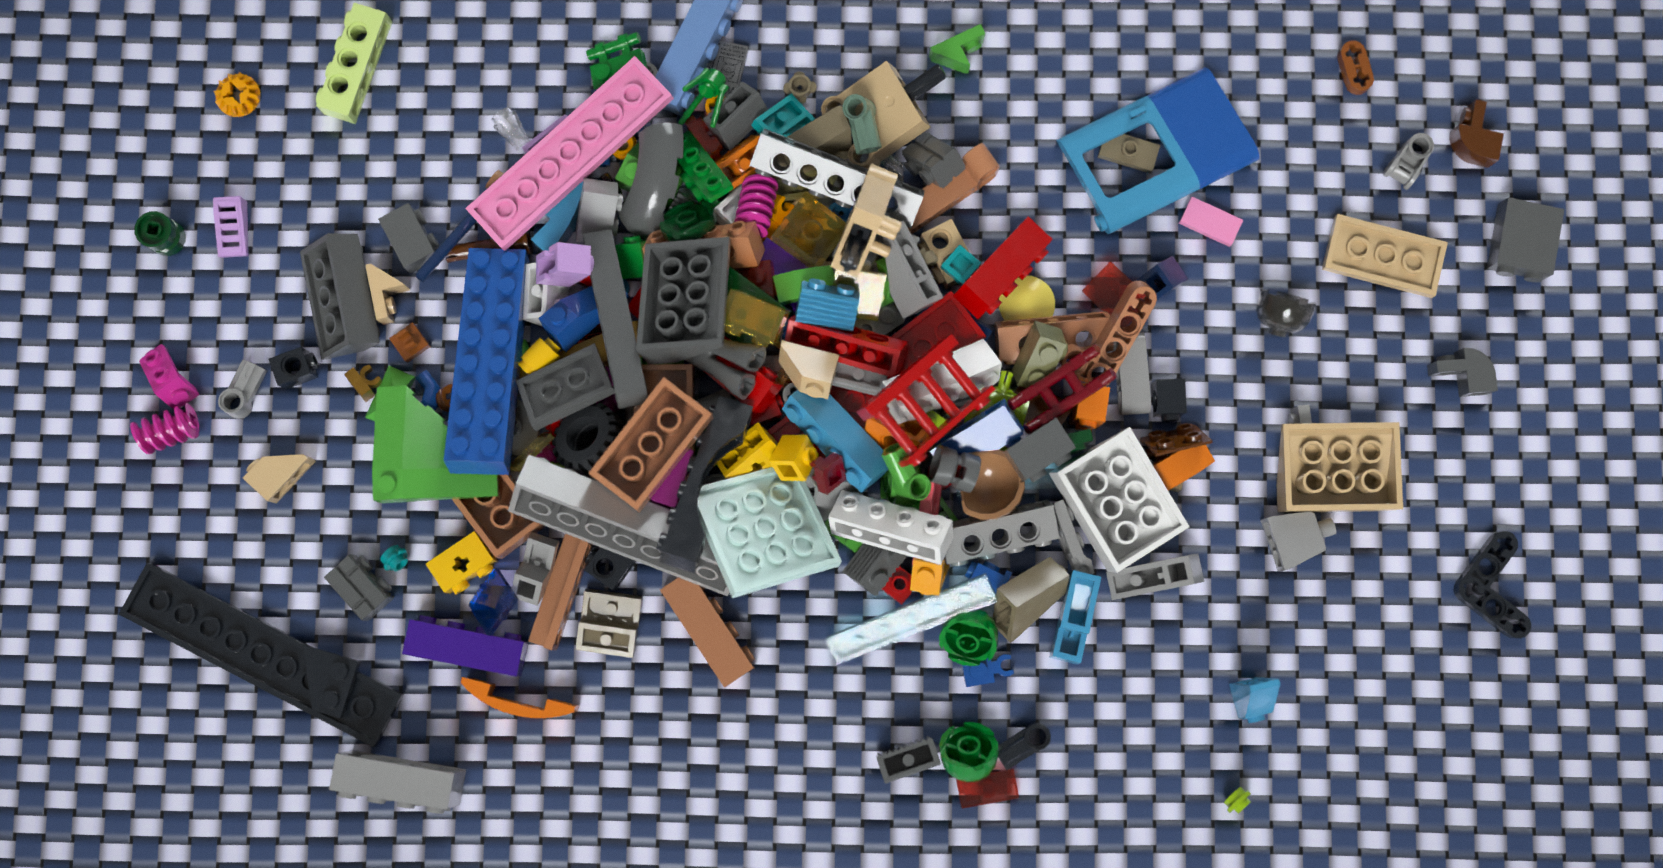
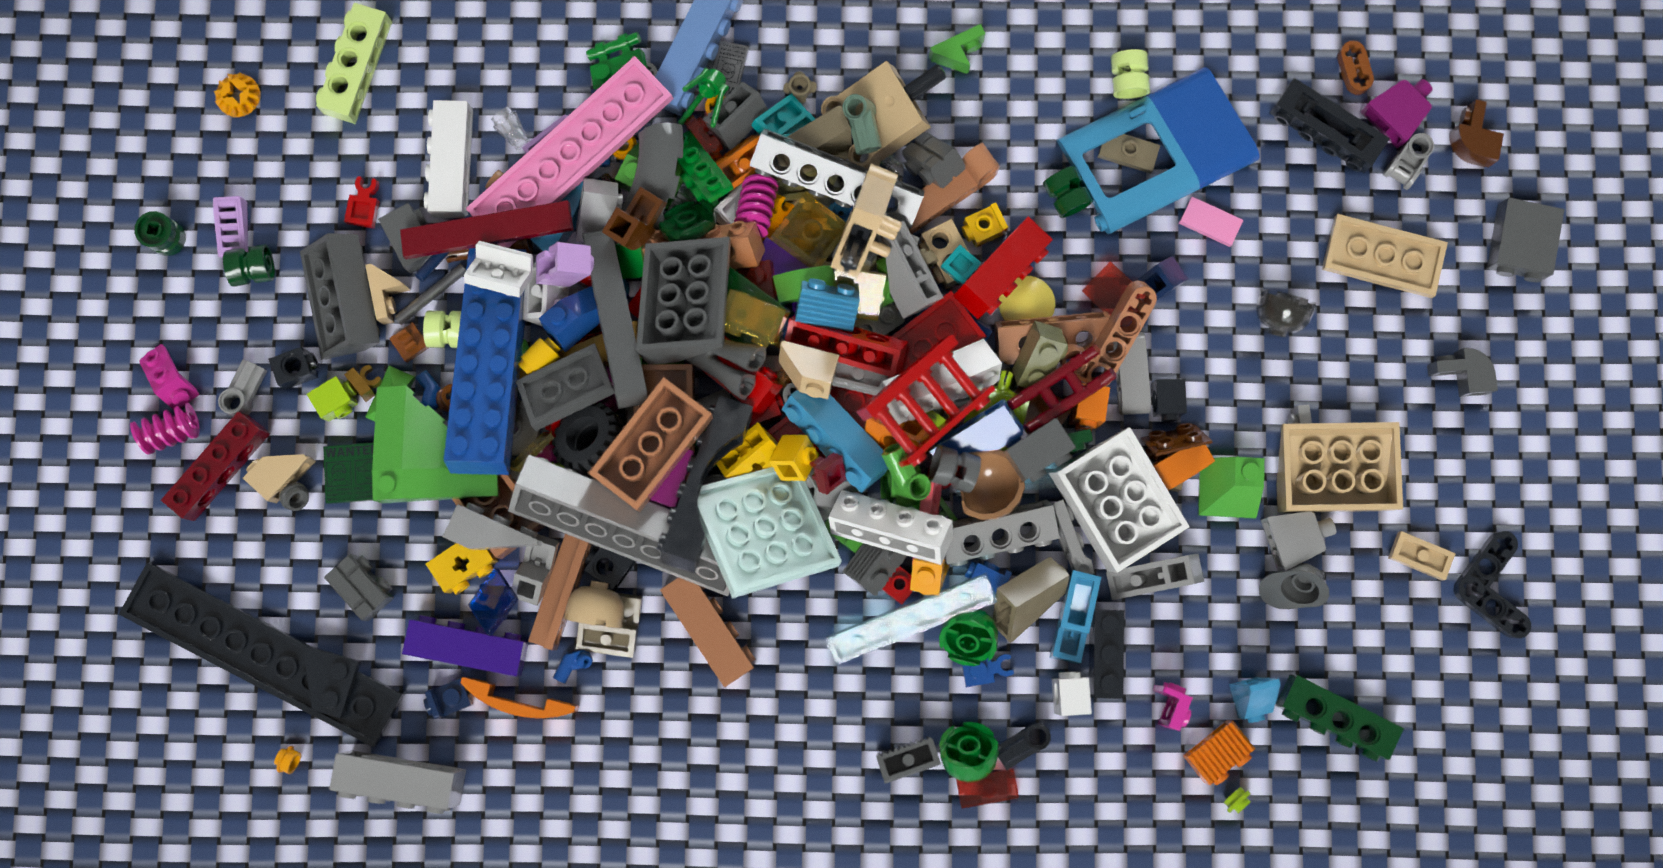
(215, 466): none -> dark red brick
(244, 266): none -> dark green wheel
(287, 760): none -> light orange plate
(296, 502): none -> dark grey plate
(333, 399): none -> lime brick
(348, 473): none -> dark green tile
(363, 209): none -> red plate
(394, 558): teal plate -> none
(430, 294): none -> flat silver bar
(437, 330): none -> yellowish green wheel
(447, 699): none -> dark blue bracket
(449, 159): none -> white brick
(480, 532): none -> light grey slope
(489, 228): none -> dark red tile
(500, 269): none -> white bracket
(572, 661): none -> blue arm
(595, 606): none -> tan cylinder
(635, 225): none -> reddish brown brick
(980, 236): none -> yellow brick
(1068, 193): none -> dark green wheel
(1071, 694): none -> white brick
(1106, 654): none -> black brick
(1130, 74): none -> yellowish green wheel
(1176, 707): none -> dark pink bracket
(1219, 753): none -> orange brick
(1231, 487): none -> bright green slope
(1295, 588): none -> dark grey piece
(1358, 153): none -> black brick
(1383, 733): none -> dark green brick
(1399, 110): none -> magenta torso
(1421, 555): none -> tan plate

